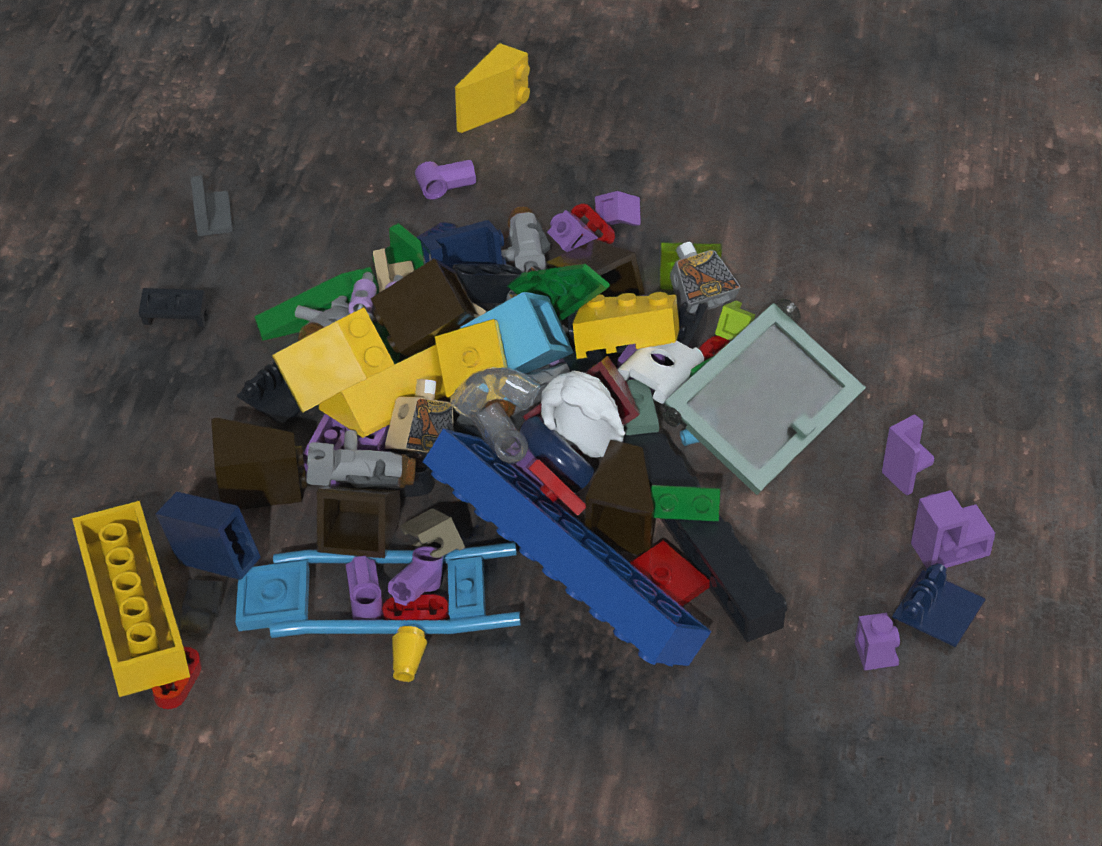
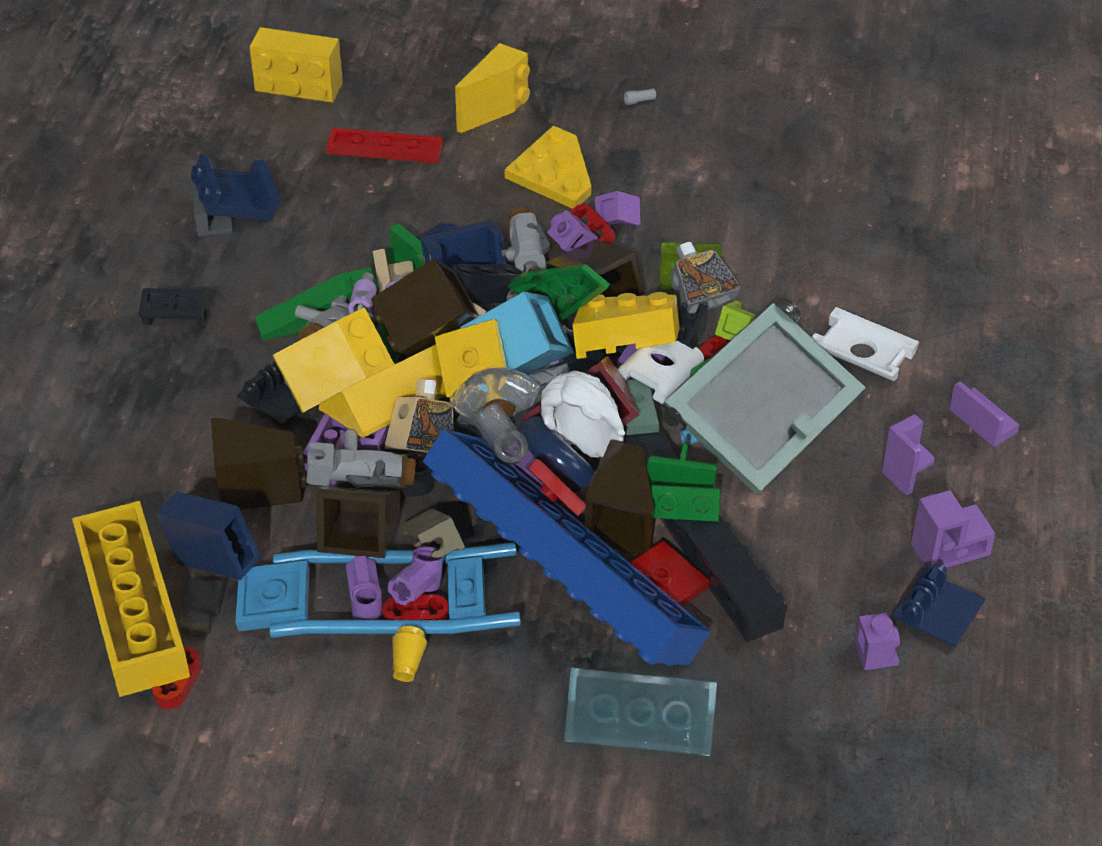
(236, 192): none -> dark blue panel
(296, 64): none -> yellow brick
(385, 145): none -> red plate
(436, 179): medium lavender piece -> none
(553, 168): none -> yellow plate
(633, 96): none -> light grey piece
(640, 711): none -> clear light blue slope
(681, 471): none -> green panel
(851, 329): none -> white piece
(982, 415): none -> medium lavender panel

